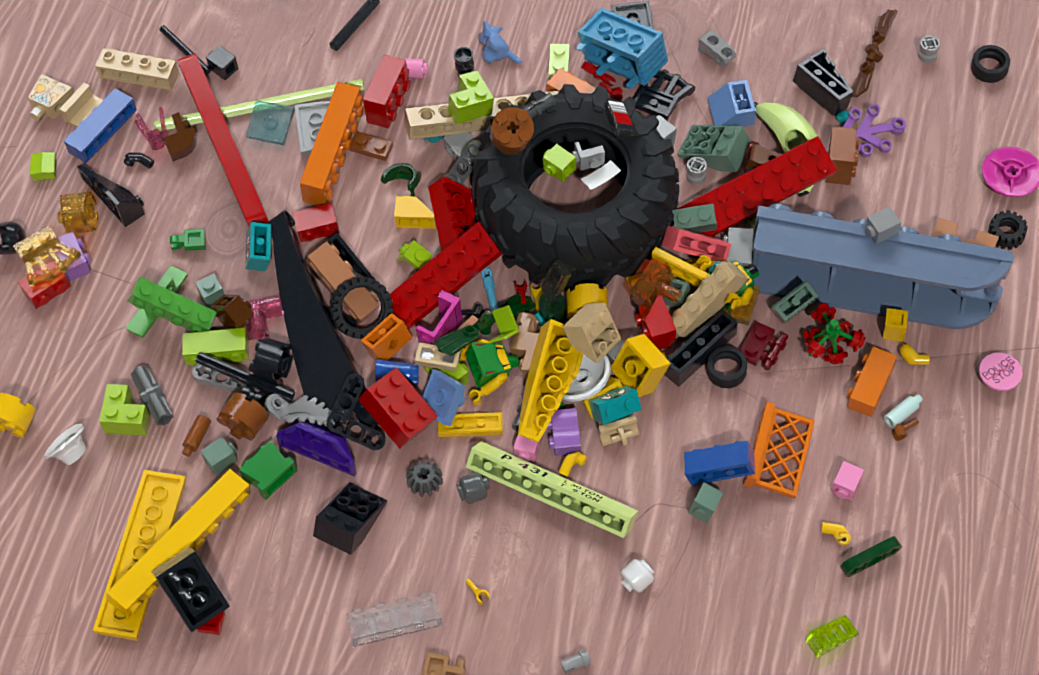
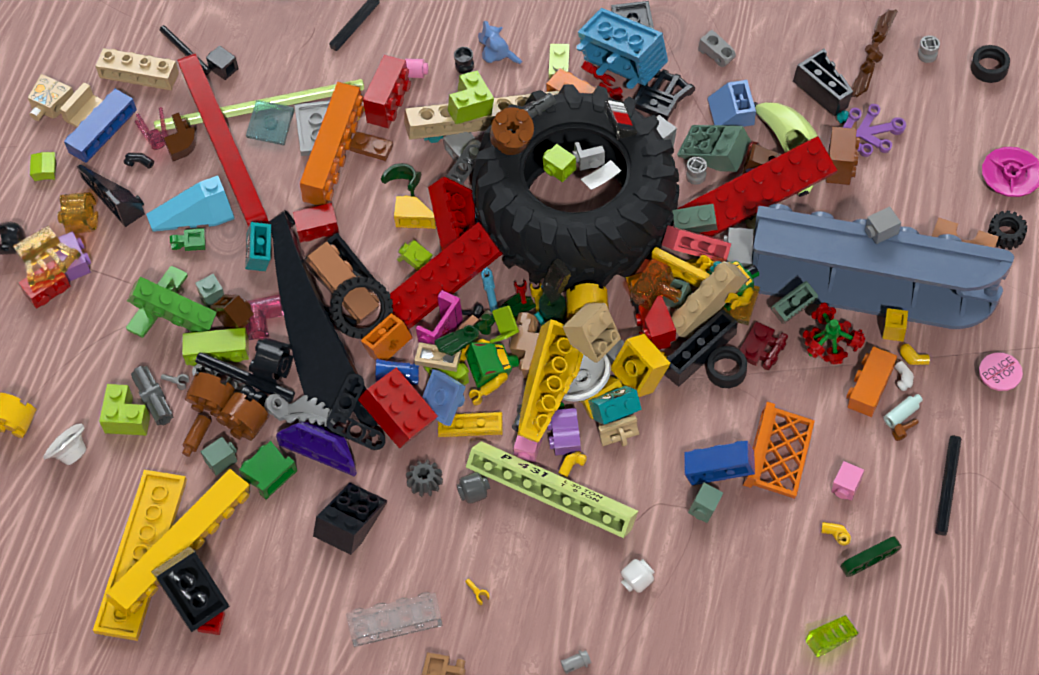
(182, 377): none -> light grey hand
(198, 205): none -> medium azure wedge
(208, 393): none -> dark orange brick
(906, 376): none -> white arm
(948, 485): none -> black axle

